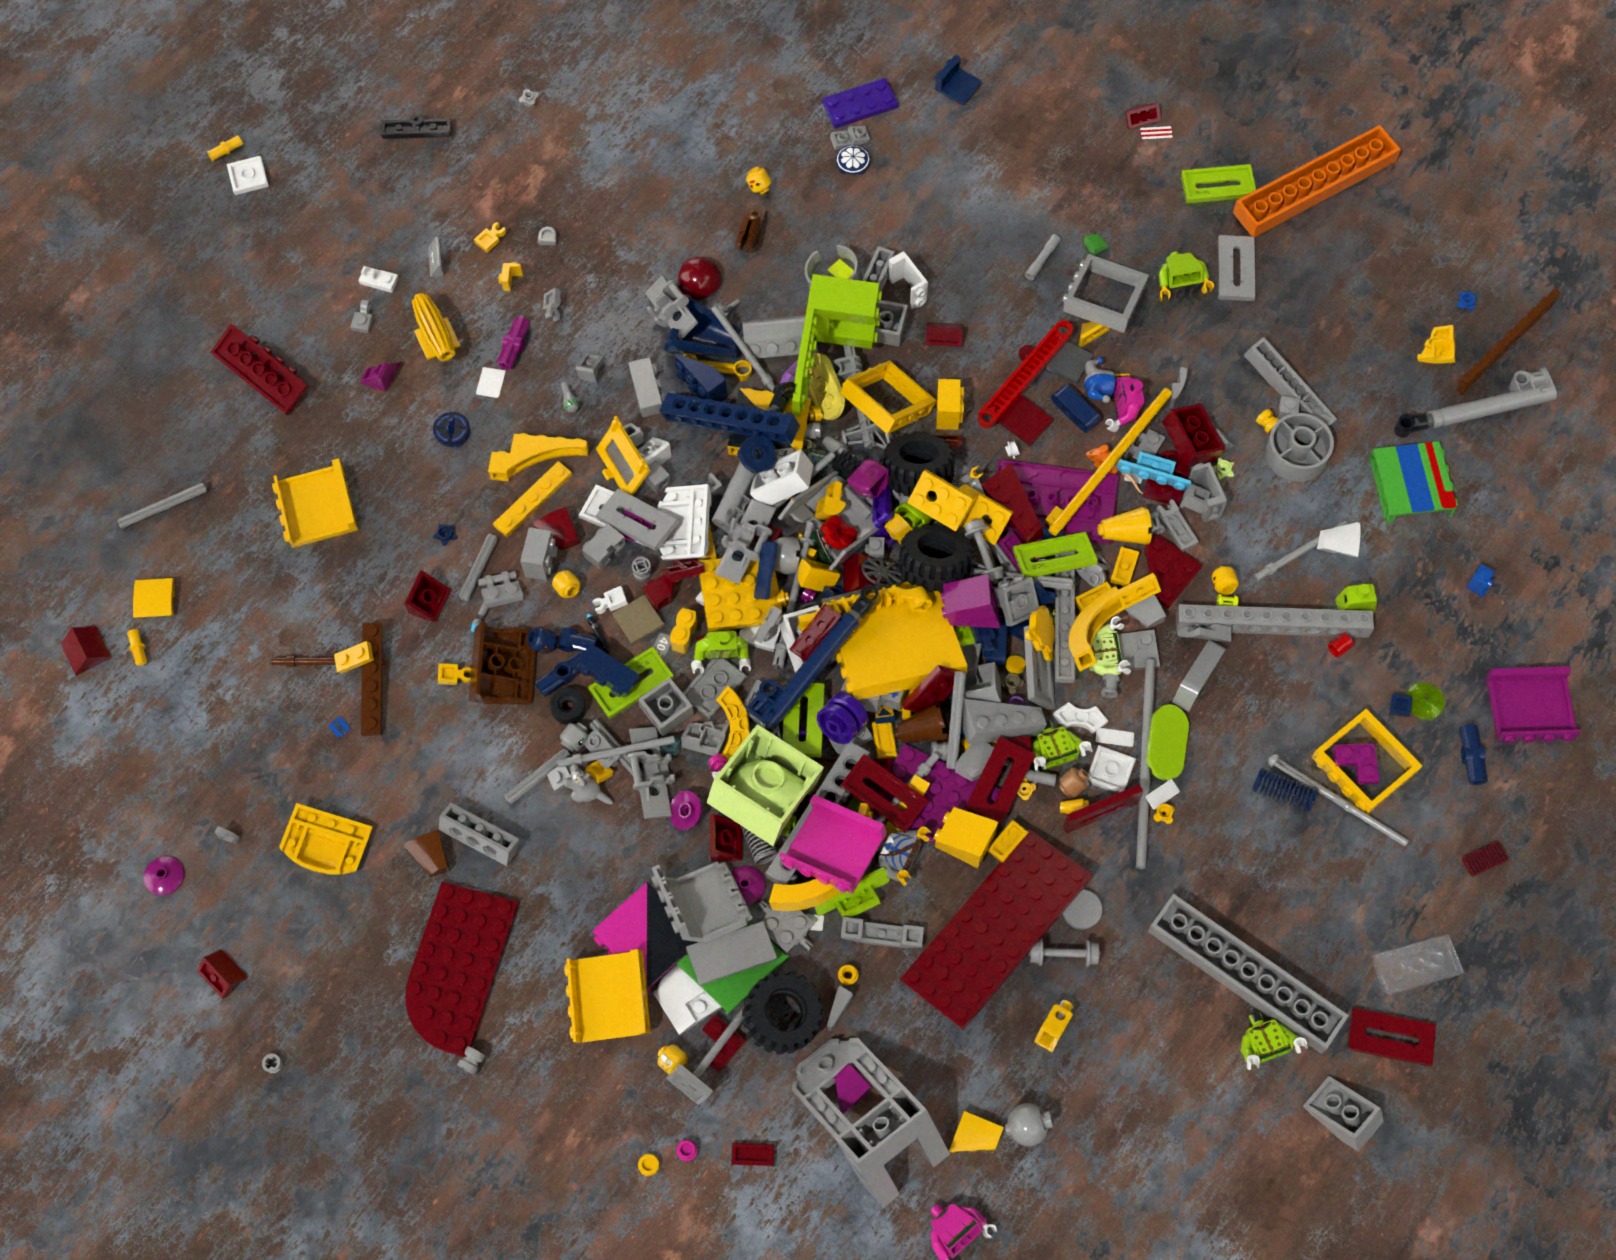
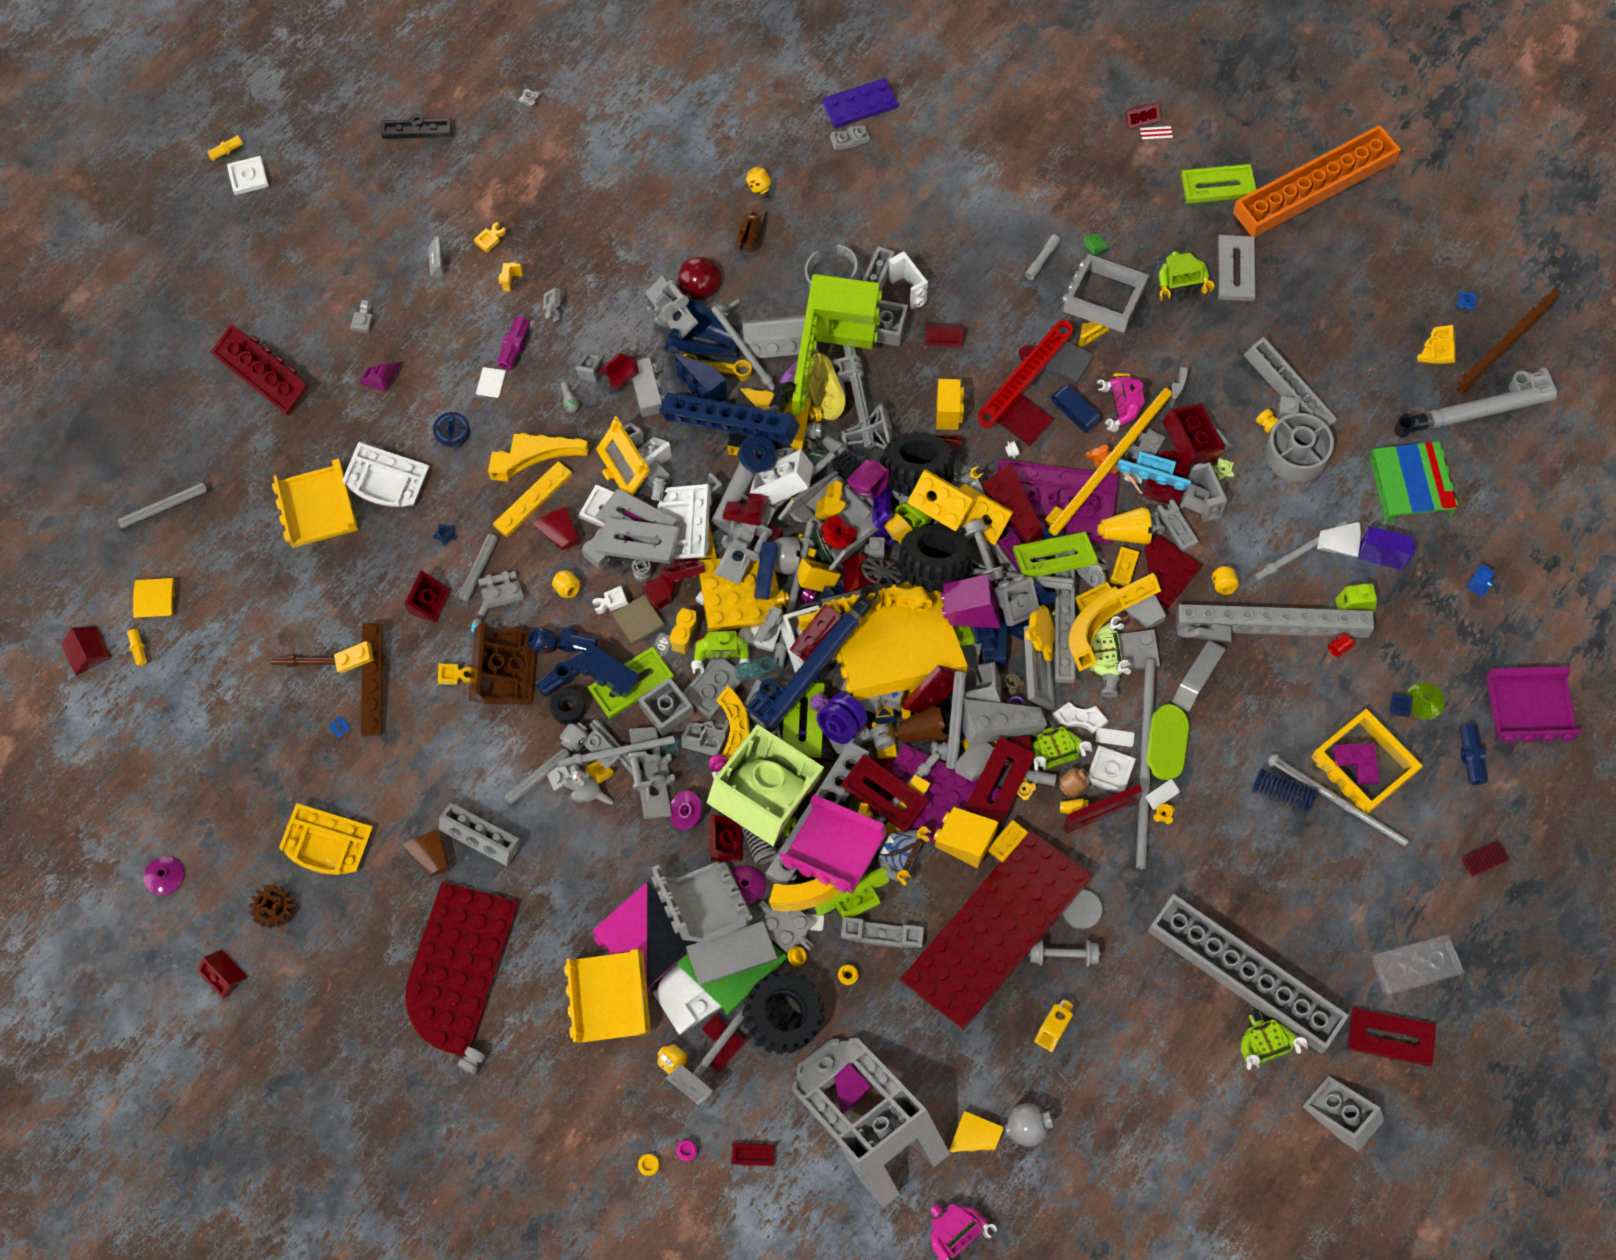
(227, 835): light grey tile -> none
(263, 903): none -> reddish brown gear
(265, 1063): light grey bush -> none
(378, 279): white plate -> none
(384, 476): none -> white slope
(435, 332): yellow plate -> none
(538, 554): light grey brick -> none
(547, 236): light grey tile -> none
(598, 633): black piece -> none
(620, 370): none -> dark red panel
(642, 551): none -> light grey piece
(658, 488): none -> light grey pin
(750, 513): none -> dark red plate
(753, 669): none -> clear light blue piece
(796, 956): none -> yellow plate
(818, 702): none -> medium lavender plate
(841, 270): neon yellow tile -> none
(841, 1003): light grey slope -> none
(852, 160): dish -> none
(882, 737): none -> light grey wheel
(921, 400): yellow window -> none
(956, 82): dark blue bracket -> none
(1015, 664): yellow tile -> none
(1098, 382): blue piece -> none
(1226, 601): neon yellow bush -> none
(1386, 548): none -> dark purple brick

